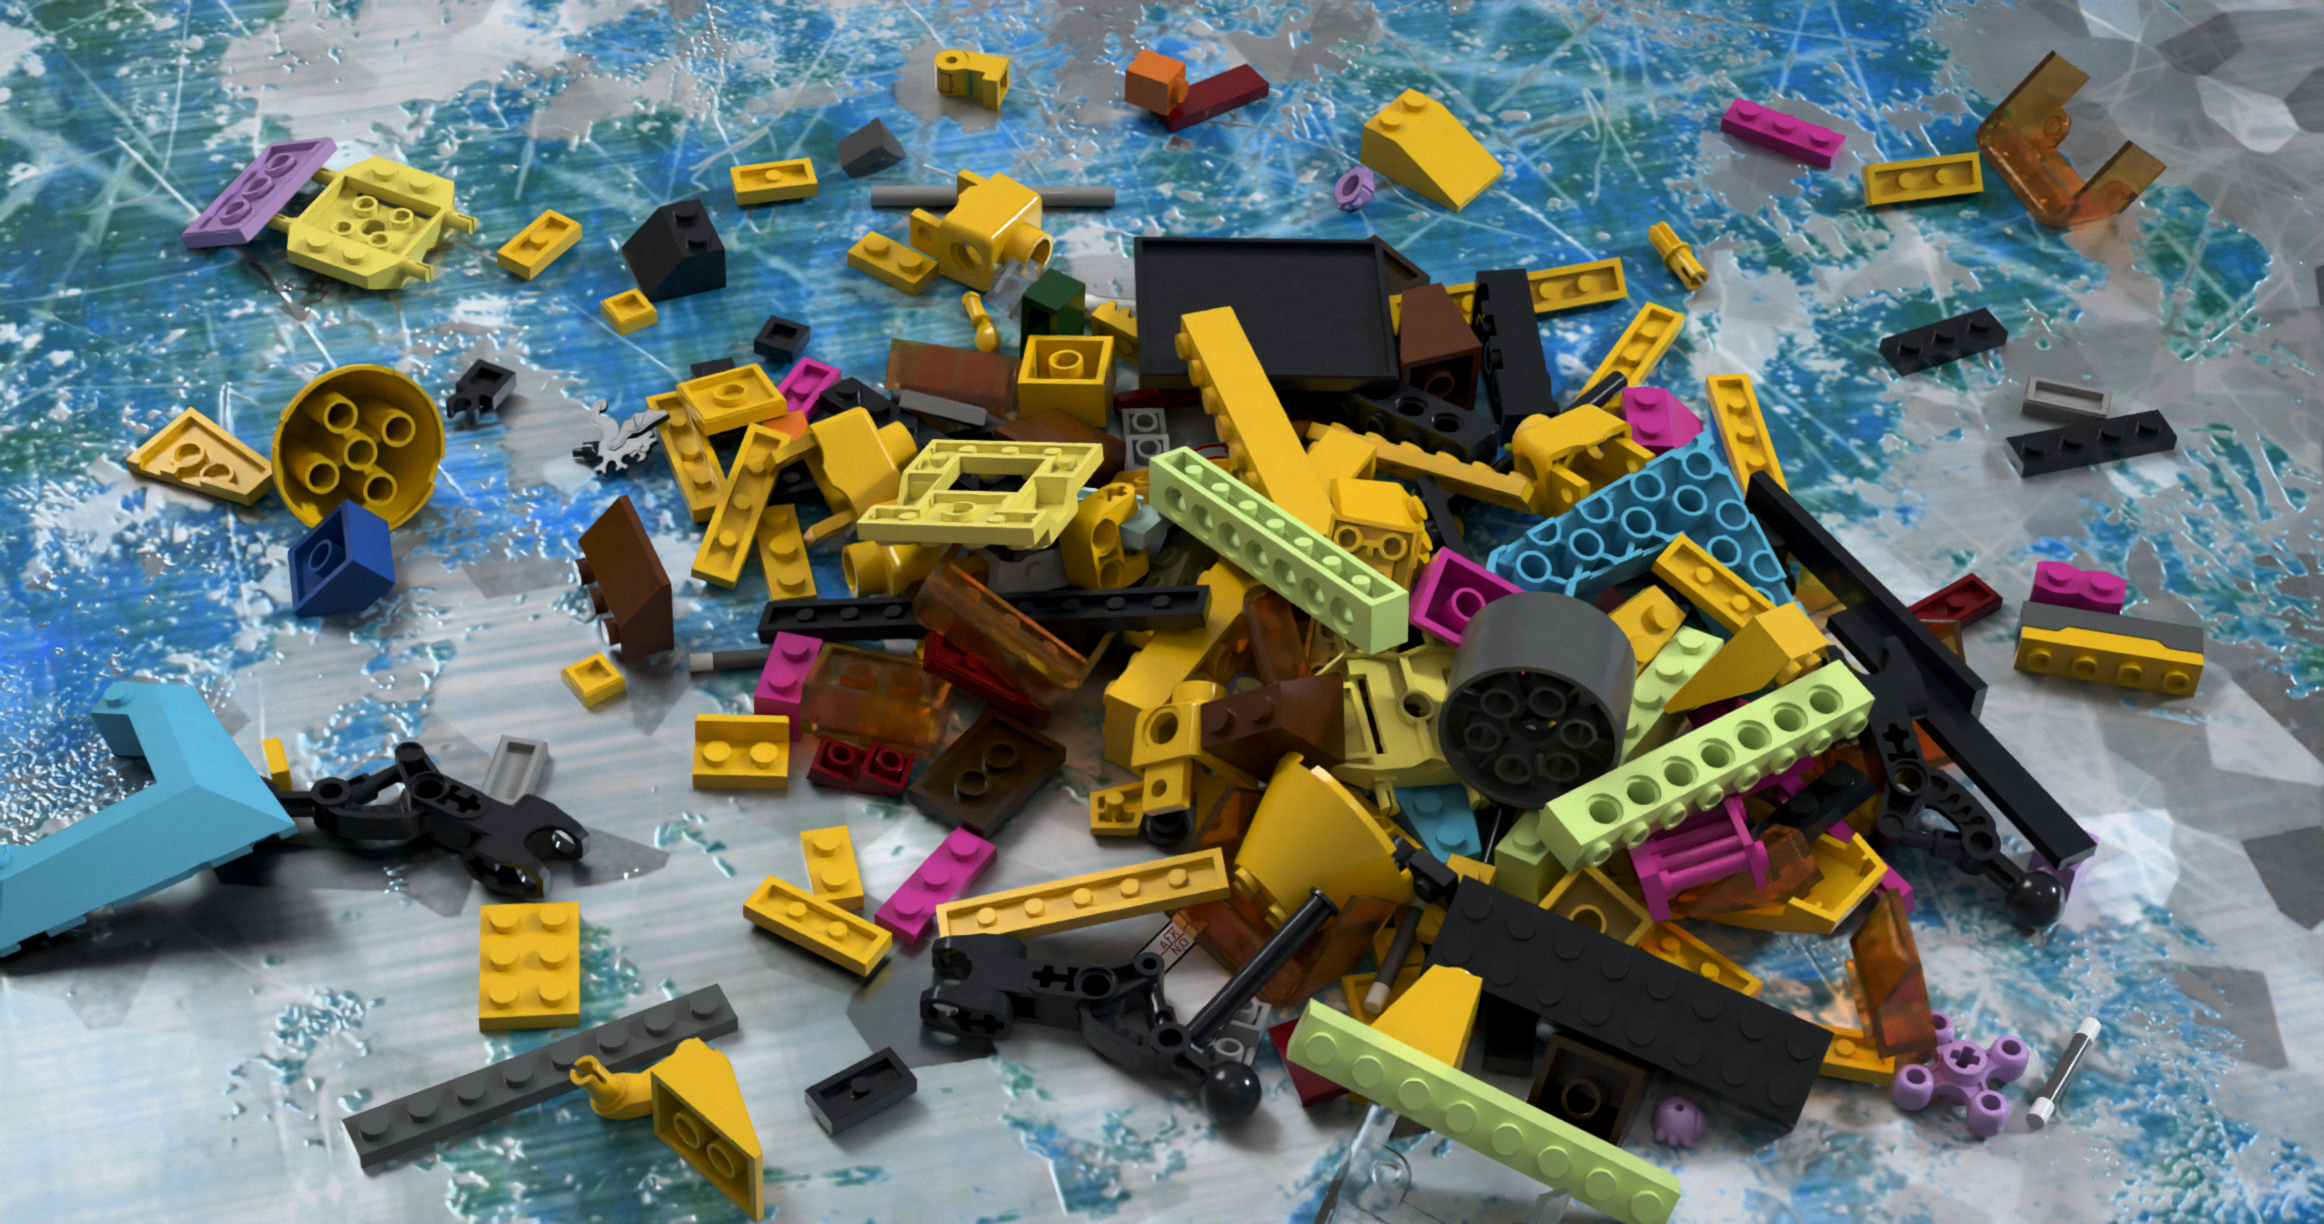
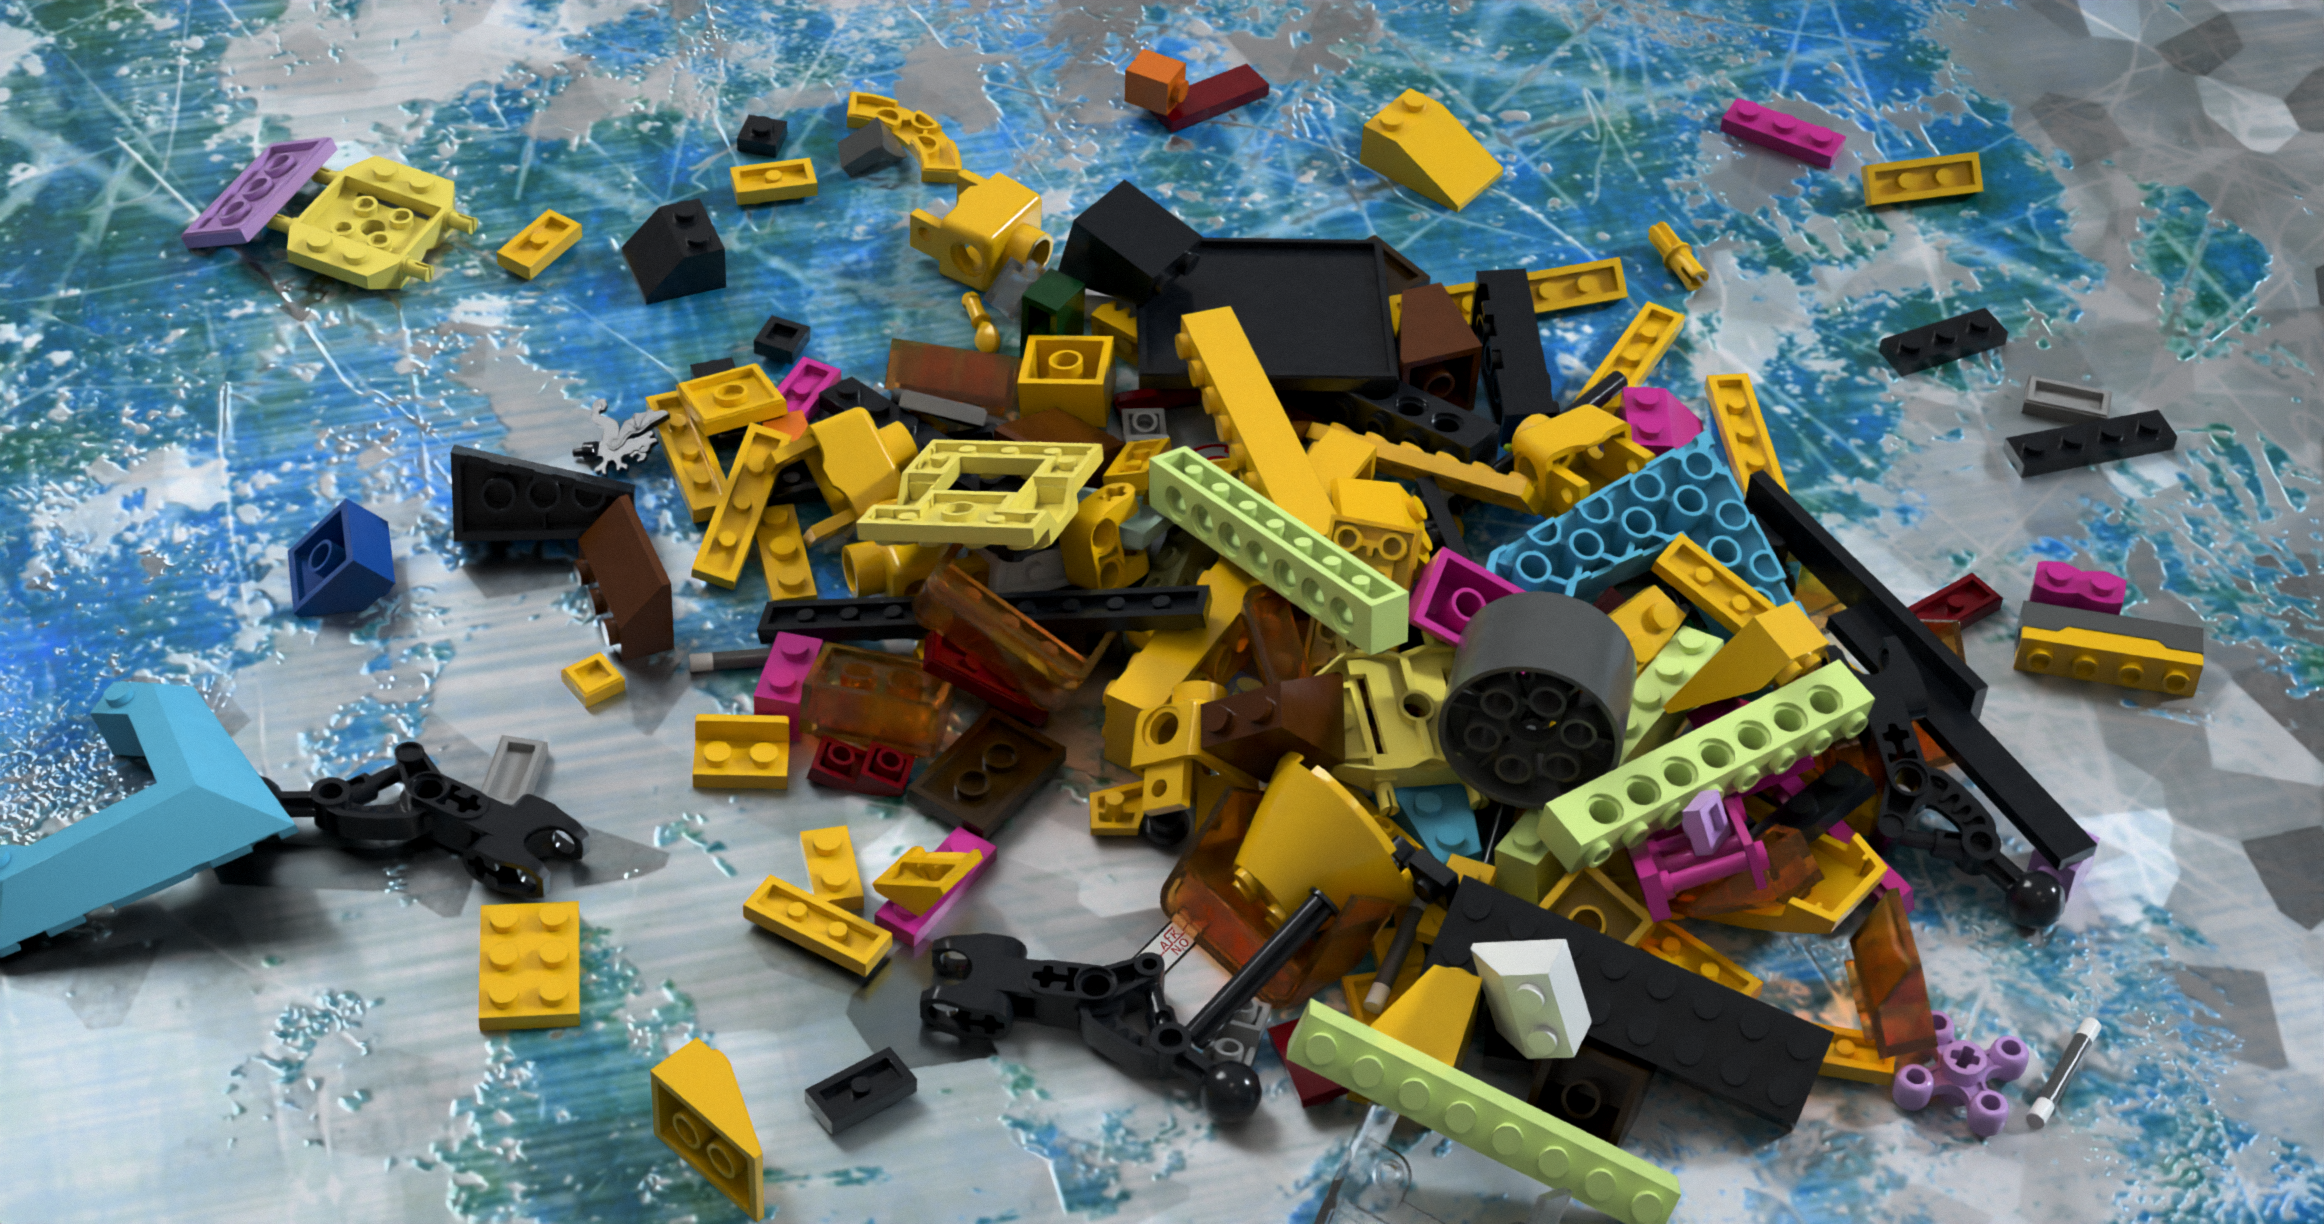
(204, 459): yellow wing -> none
(277, 764): yellow tile -> none
(358, 438): yellow cone -> none
(480, 387): black plate -> none
(525, 500): none -> black wedge
(535, 1076): dark grey plate -> none
(617, 1094): yellow arm -> none
(628, 311): yellow tile -> none
(762, 136): none -> black plate
(892, 263): yellow plate -> none
(916, 131): none -> yellow tile
(924, 877): none -> yellow slope
(947, 195): light grey piece -> none
(972, 76): yellow leg -> none
(1090, 898): yellow plate -> none
(1129, 247): none -> black slope
(1133, 463): none -> yellow plate
(1354, 188): lavender animal -> none
(1534, 995): none -> white slope
(1678, 1121): lavender animal -> none
(1706, 822): none -> lavender plate
(2022, 146): clear orange windscreen -> none

